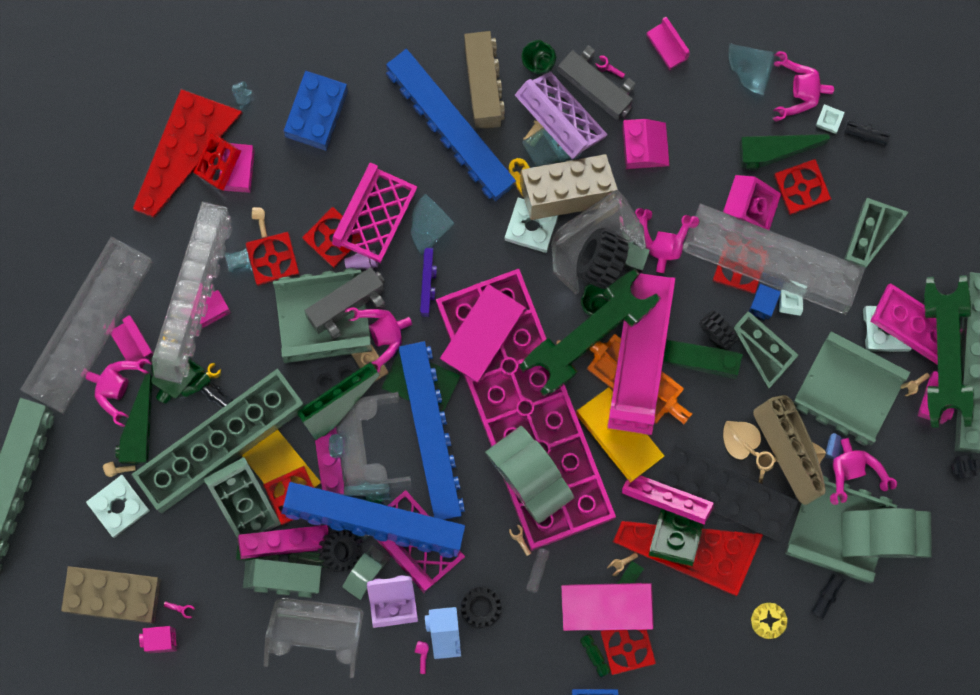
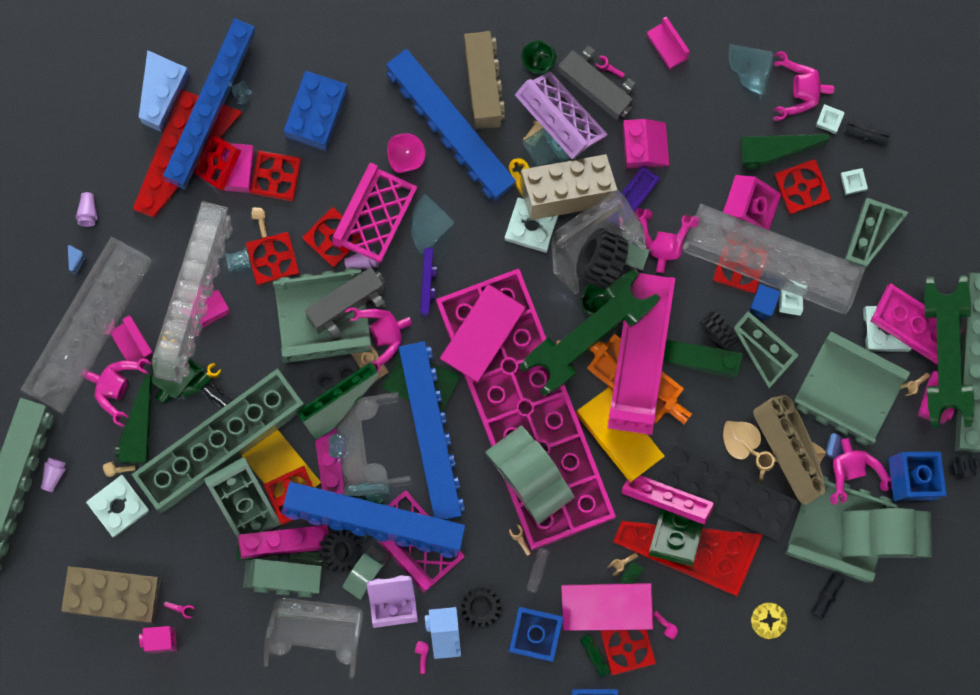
(52, 473): none -> lavender cone
(75, 259): none -> medium blue slope
(86, 212): none -> lavender cone
(160, 90): none -> light blue wedge
(209, 104): none -> blue brick
(262, 157): none -> red piece
(405, 152): none -> dark pink helmet
(535, 634): none -> blue brick
(640, 187): none -> dark purple plate
(671, 630): none -> dark pink hand
(853, 181): none -> light aqua plate
(917, 476): none -> blue brick

